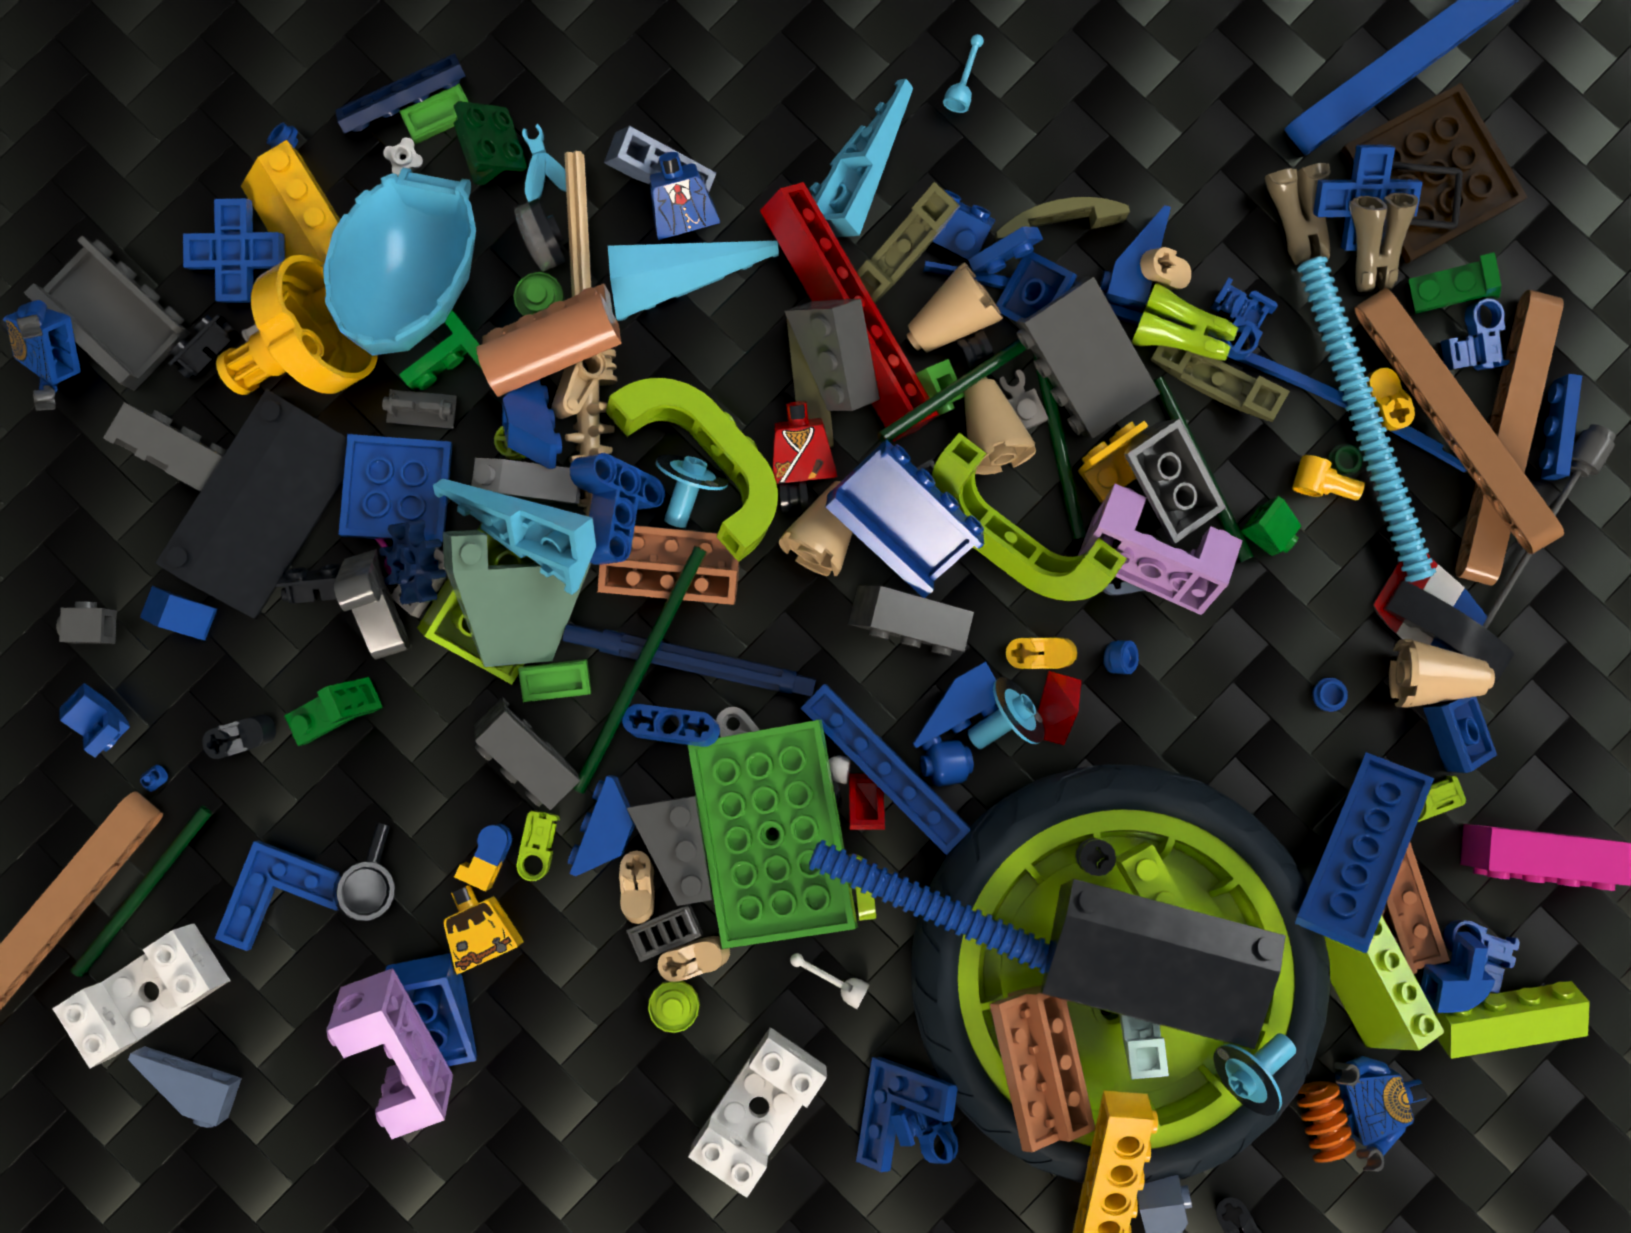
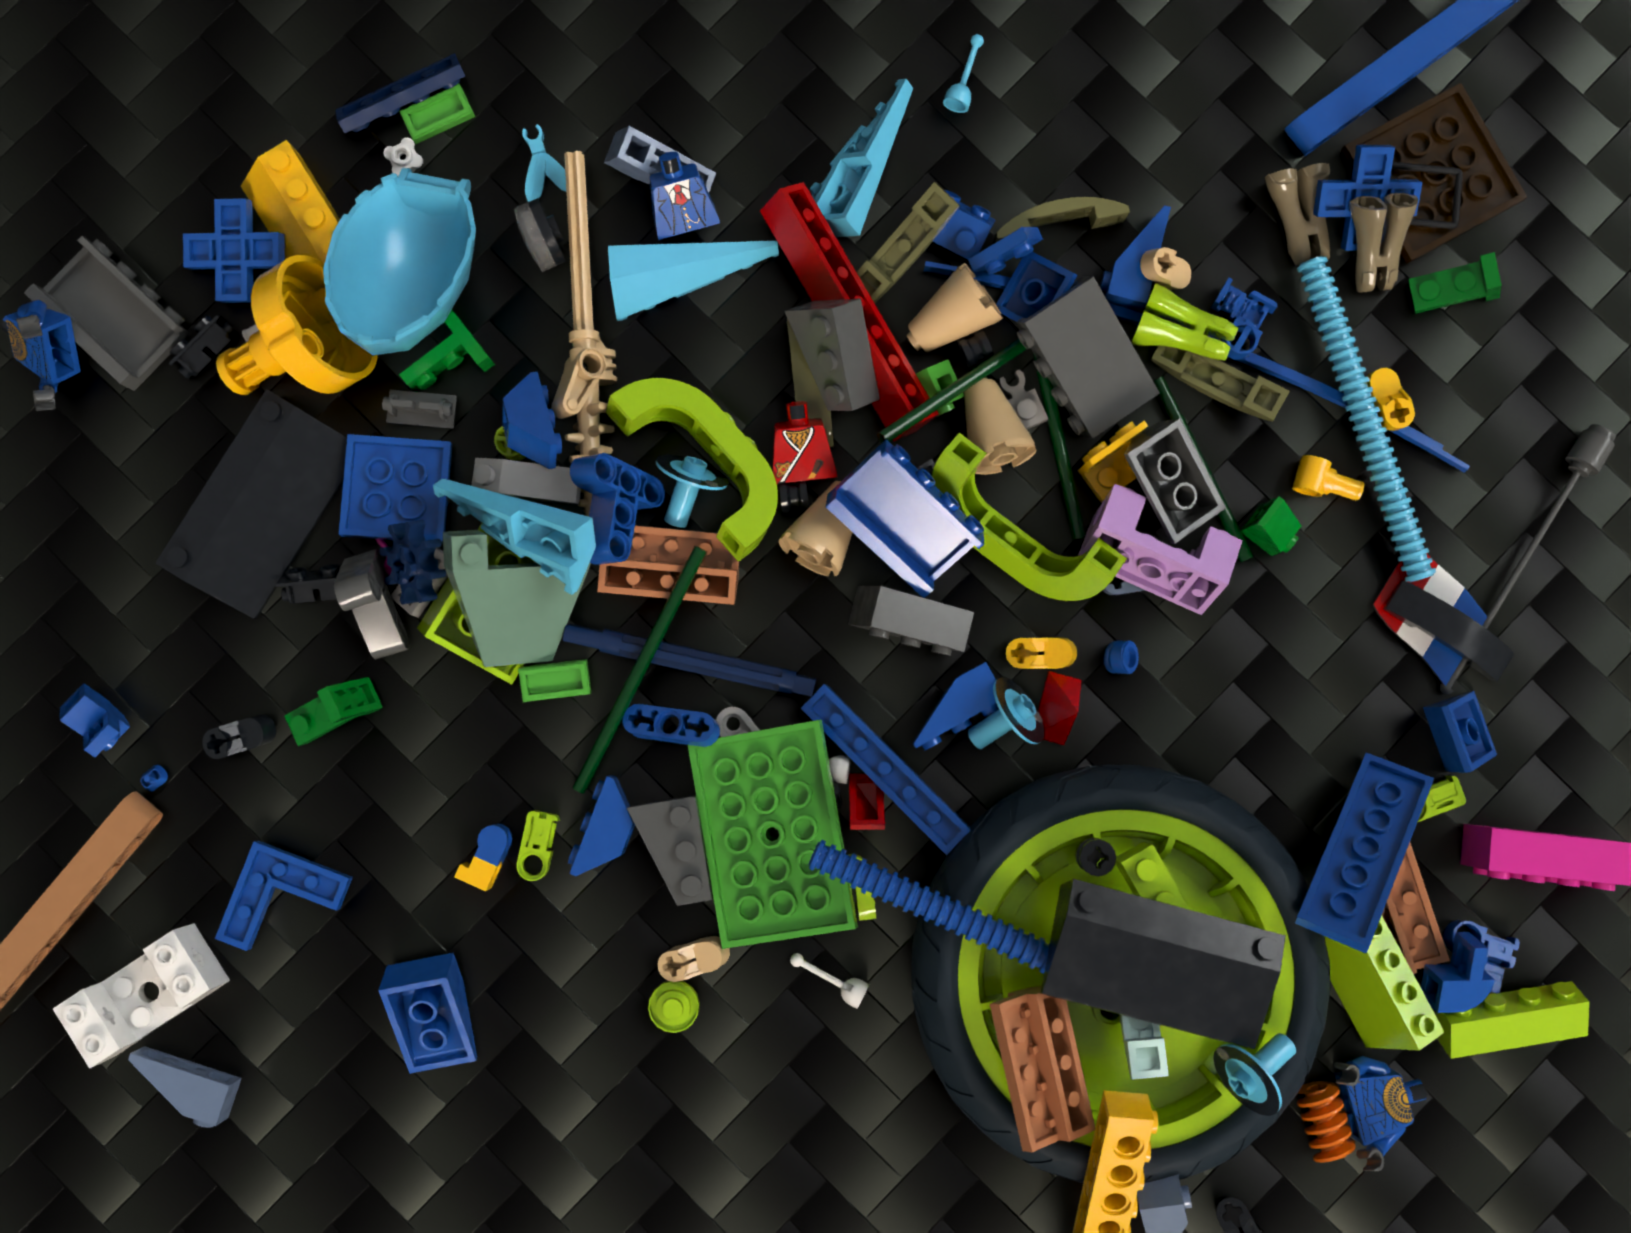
(87, 624): dark grey brick -> none
(141, 891): dark green piece -> none
(164, 446): dark grey wedge -> none
(178, 613): blue slope -> none
(281, 133): blue plate -> none
(366, 887): black piece -> none
(382, 1013): lavender plate -> none
(478, 930): yellow torso -> none
(488, 140): dark green bracket -> none
(524, 755): dark grey wedge -> none
(537, 293): bright green plate -> none
(549, 340): nougat brick -> none
(634, 903): tan piece -> none
(691, 923): dark grey slope -> none
(736, 1140): white plate -> none
(887, 1089): blue plate -> none
(912, 1123): blue piece -> none
(947, 763): blue head -> none
(1330, 694): blue plate -> none
(1345, 459): dark green plate -> none
(1435, 675): tan cone -> none
(1459, 421): medium nougat beam -> none
(1484, 347): blue piece -> none
(1514, 424): medium nougat beam -> none
(1560, 427): blue plate -> none

